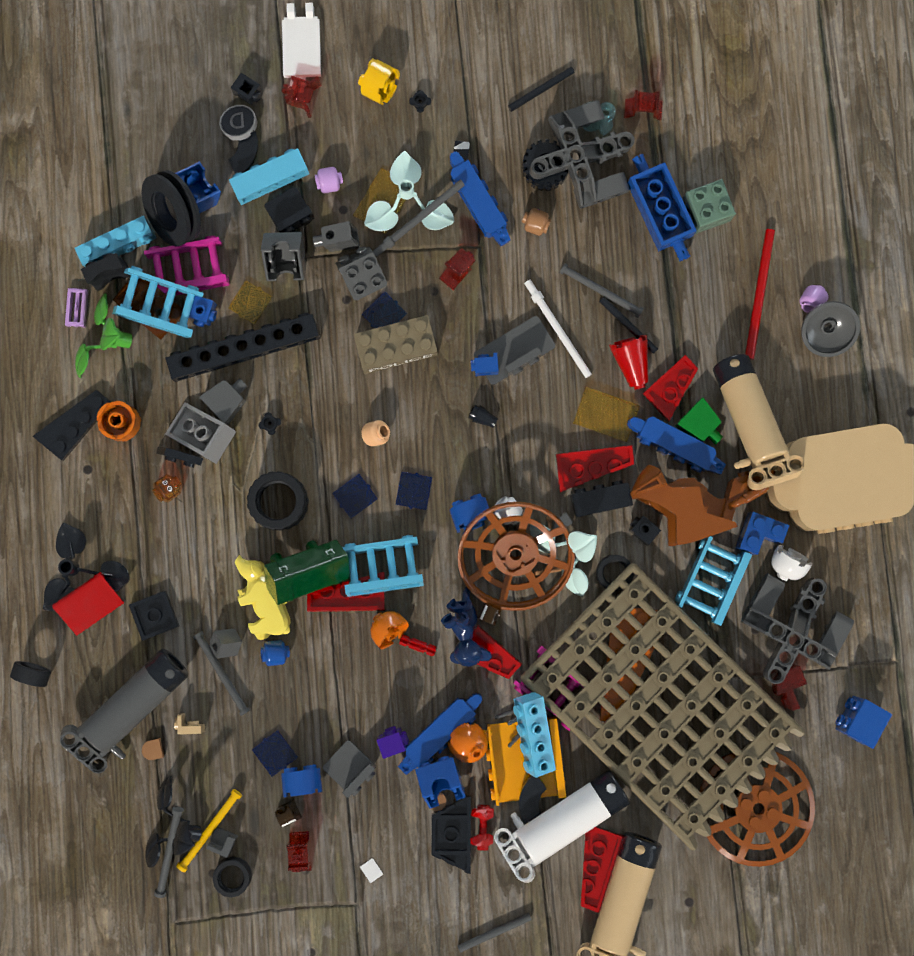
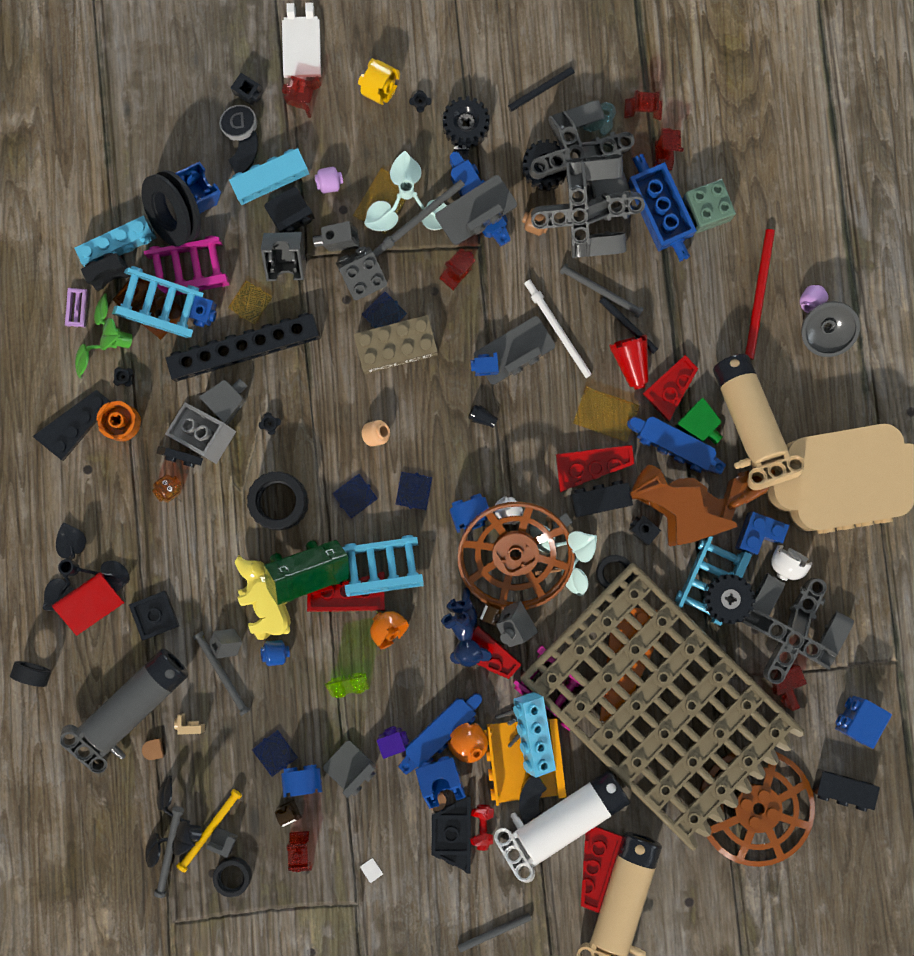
(118, 373): none -> black plate
(339, 688): none -> clear neon green hinge
(417, 645): red axle -> none
(467, 111): none -> black bush
(476, 210): none -> dark grey bracket
(515, 625): none -> dark grey torso
(578, 172): none -> dark grey piece
(666, 145): none -> clear red piece
(718, 598): none -> black wheel
(845, 790): none -> black brick

